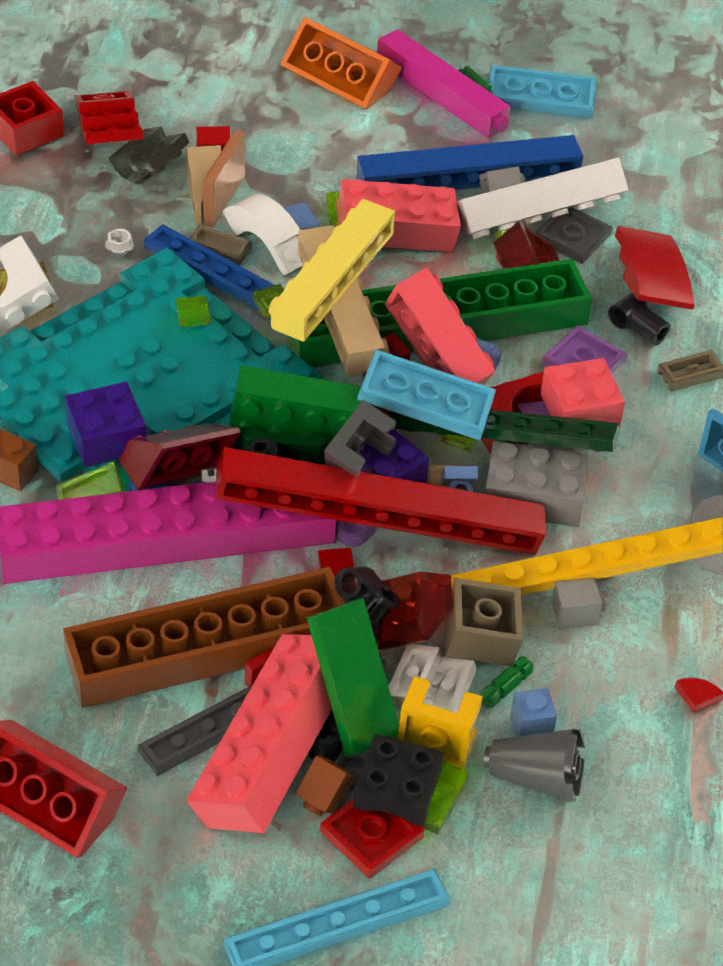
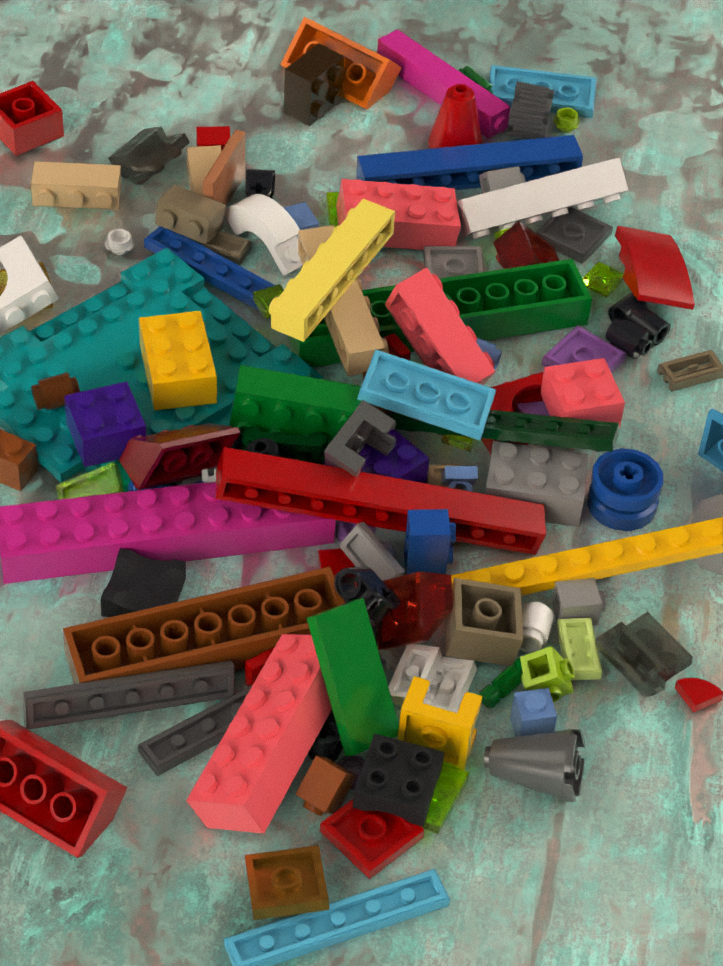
(50, 391): none -> reddish brown brick
(76, 185): none -> tan brick
(108, 117): red slope -> none
(128, 694): none -> dark grey tile
(141, 584): none -> black brick
(177, 360): none -> yellow brick
(190, 214): none -> dark tan brick
(192, 311): clear neon green tile -> none
(260, 182): none -> black piece
(286, 882): none -> pearl gold plate
(313, 84): none -> dark brown brick
(367, 550): none -> light grey tile
(428, 541): none -> blue brick
(453, 260): none -> light grey tile
(456, 120): none -> red cone
(530, 111): none -> dark grey brick
(537, 624): none -> white brick
(547, 670): none -> lime brick
(566, 119): none -> lime plate
(578, 645): none -> yellowish green plate
(603, 279): none -> clear neon green plate
(625, 489): none -> blue wheel
(629, 338): none -> black brick
(644, 653): none -> clear smoke brick

